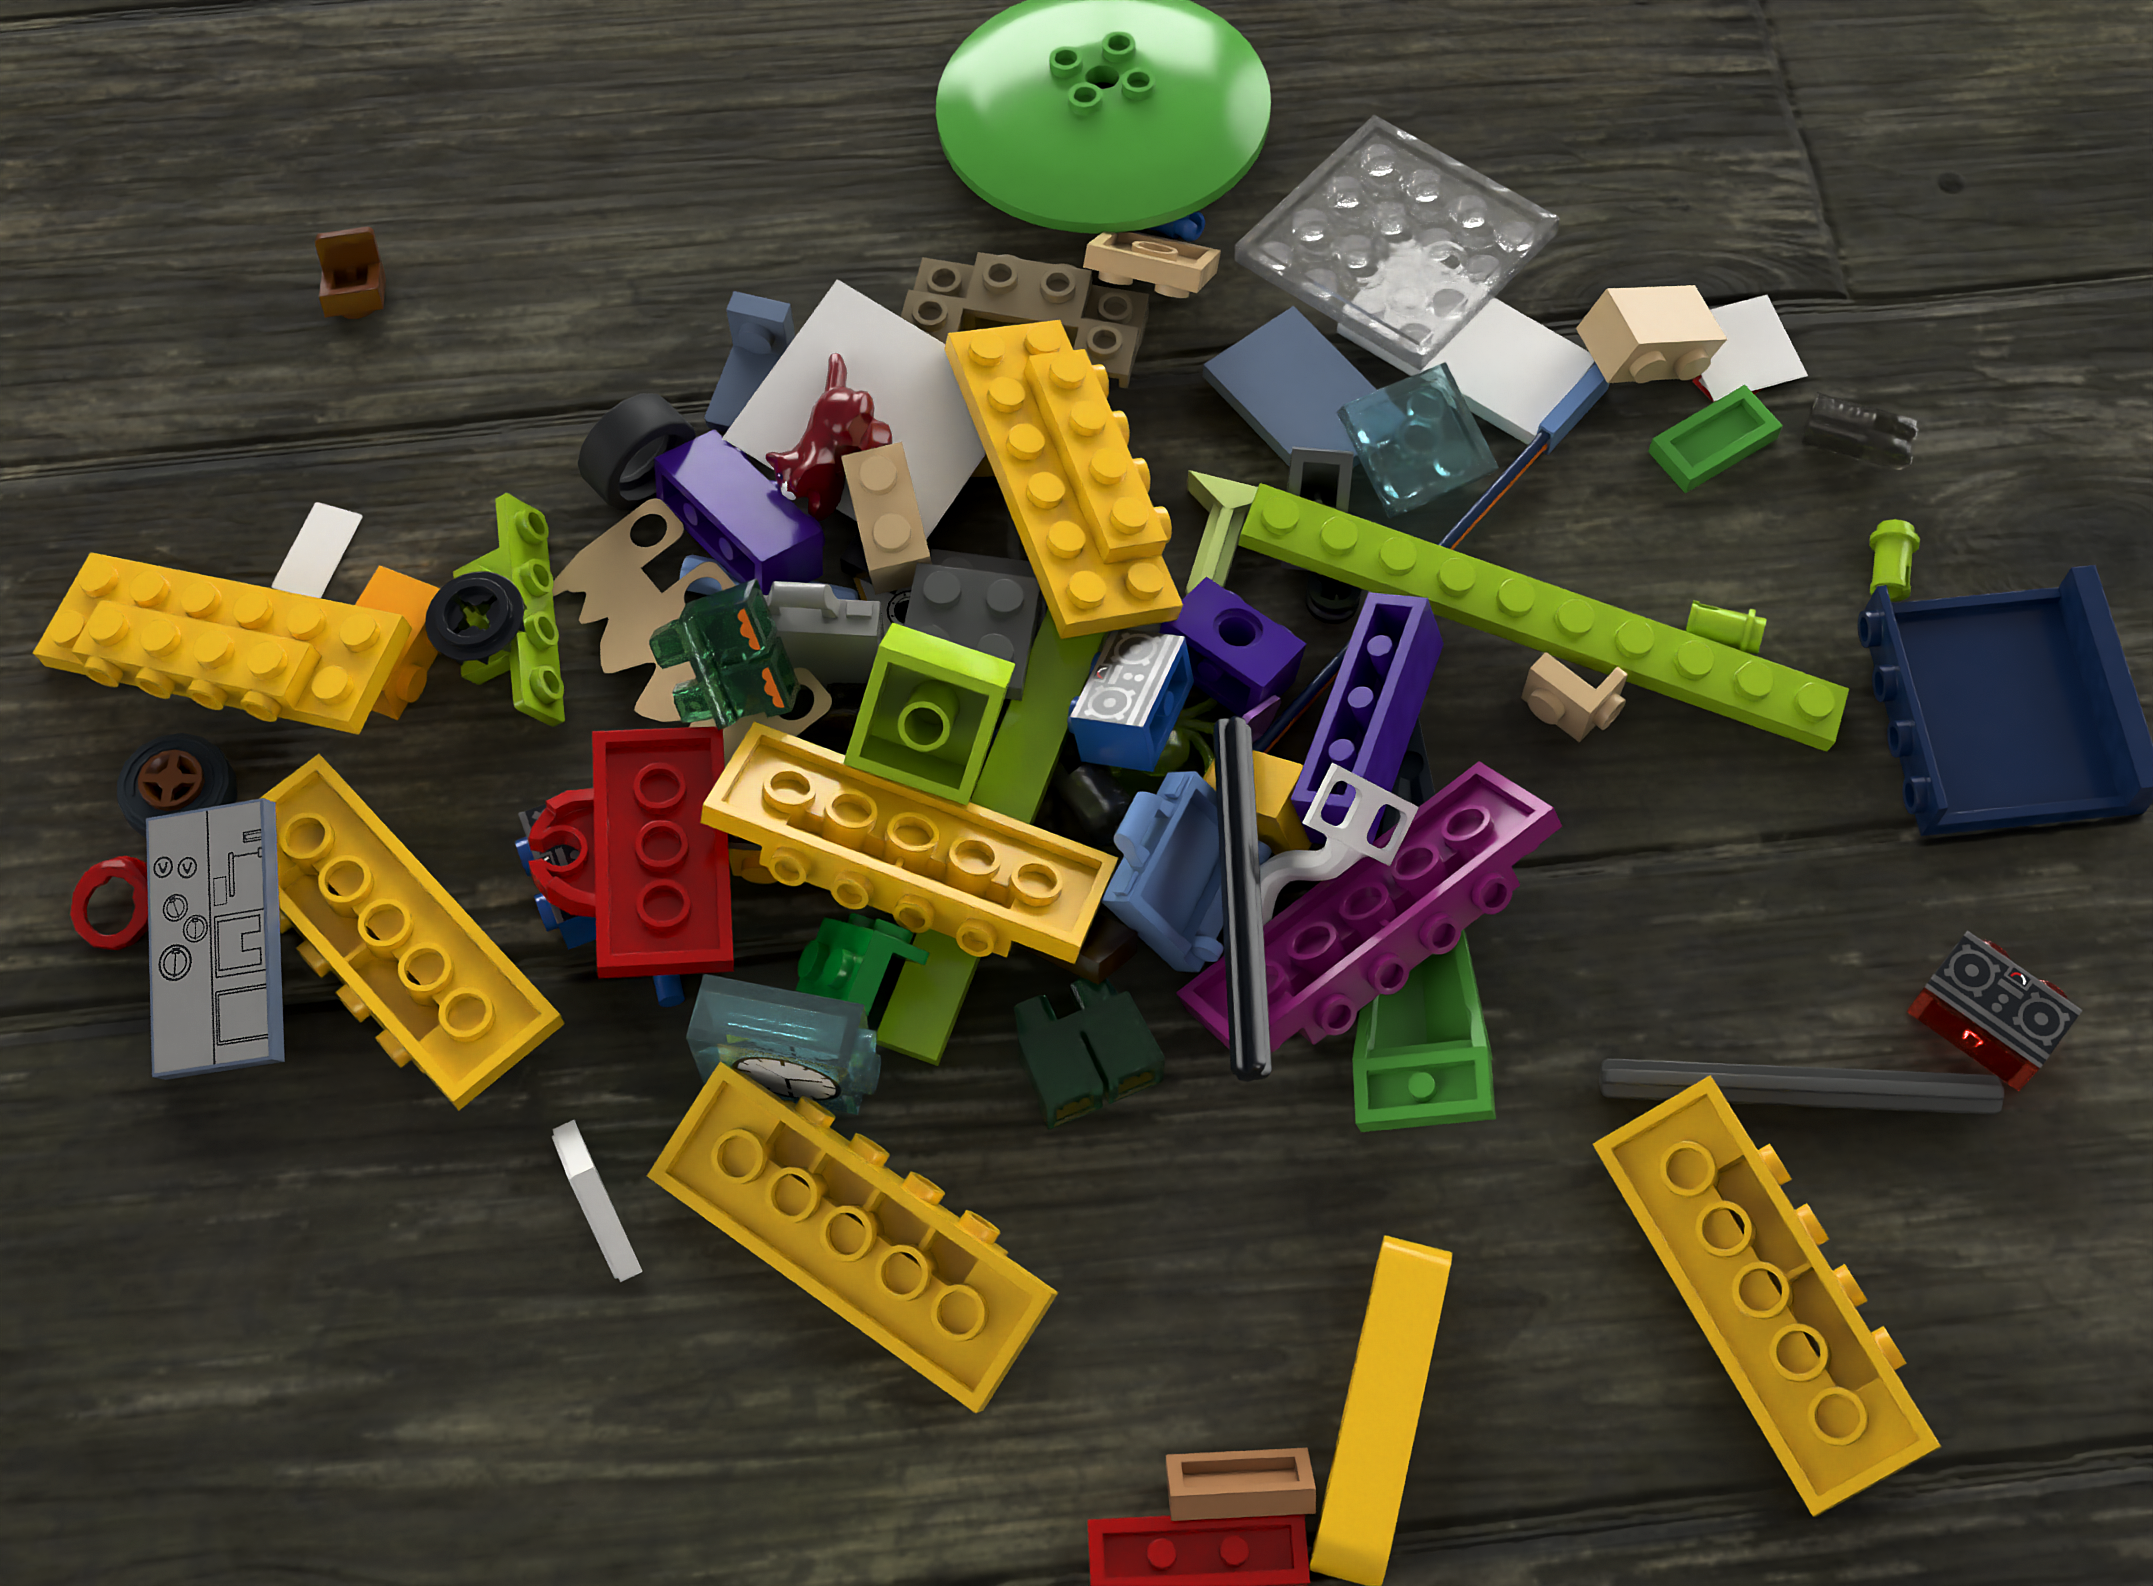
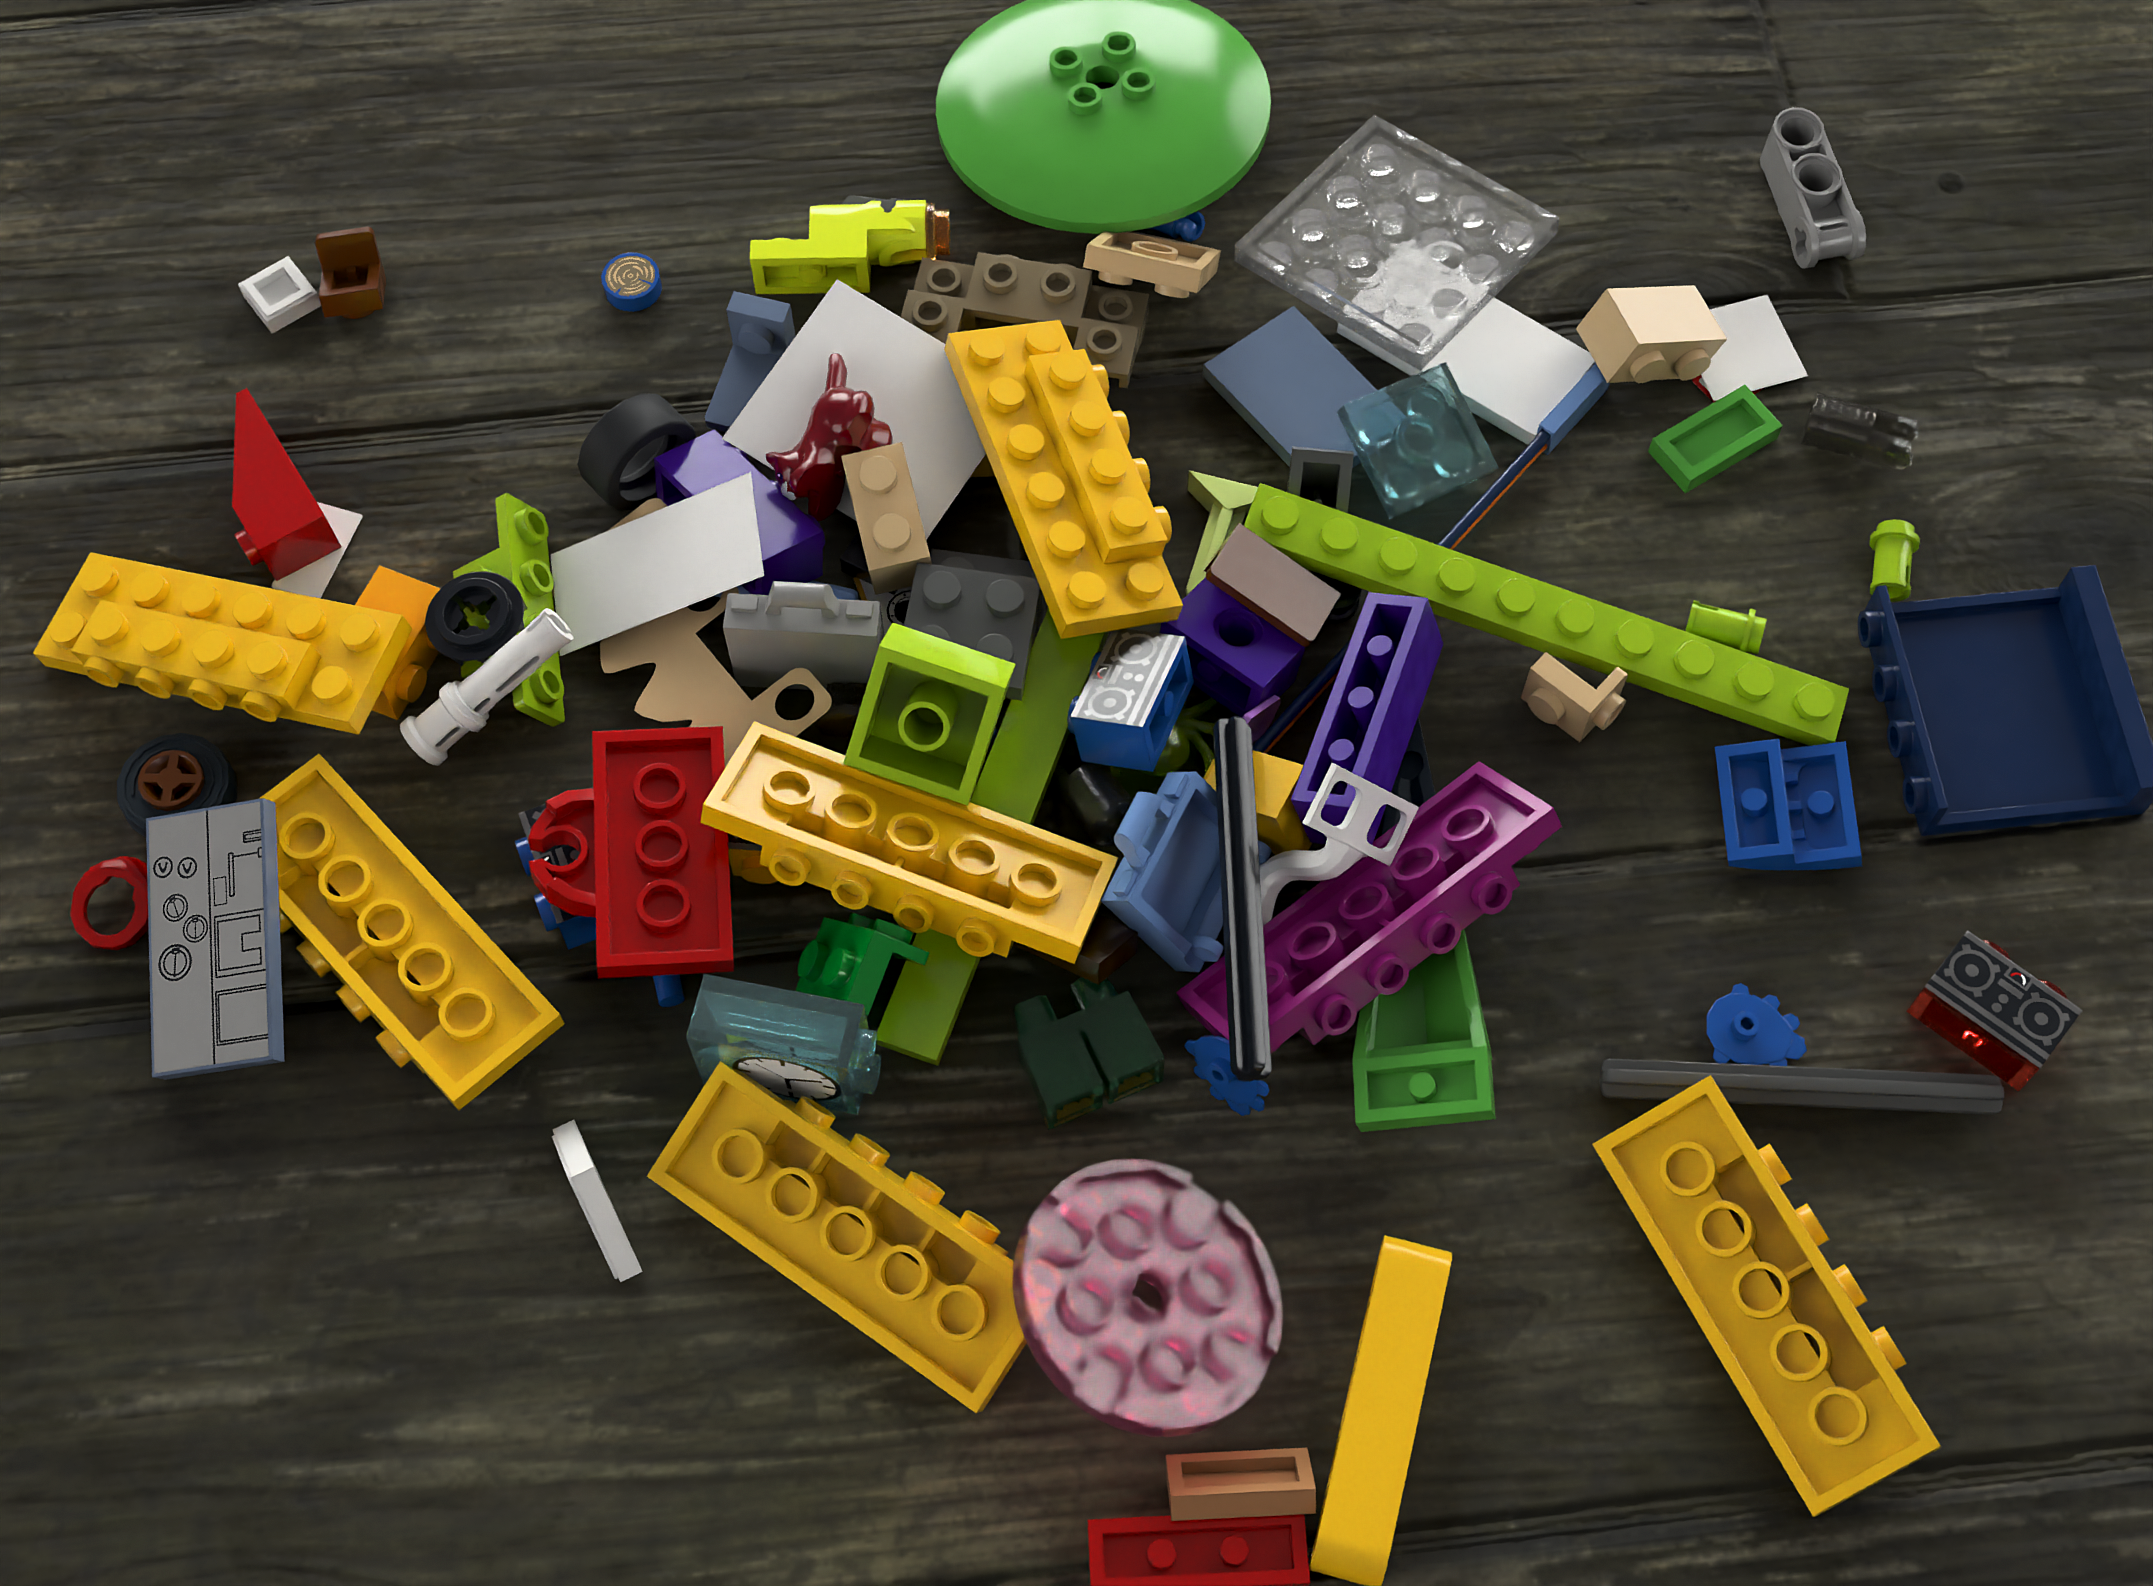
(272, 499): none -> red slope
(280, 294): none -> white tile
(466, 703): none -> white pin
(631, 282): none -> tile
(658, 563): none -> white sticker
(733, 656): clear green hips -> none
(847, 242): none -> neon yellow plate
(1112, 1351): none -> clear pink plate
(1213, 1064): none -> blue piece
(1271, 585): none -> panel
(1752, 1030): none -> blue piece
(1788, 806): none -> blue slope
(1811, 190): none -> light grey piece

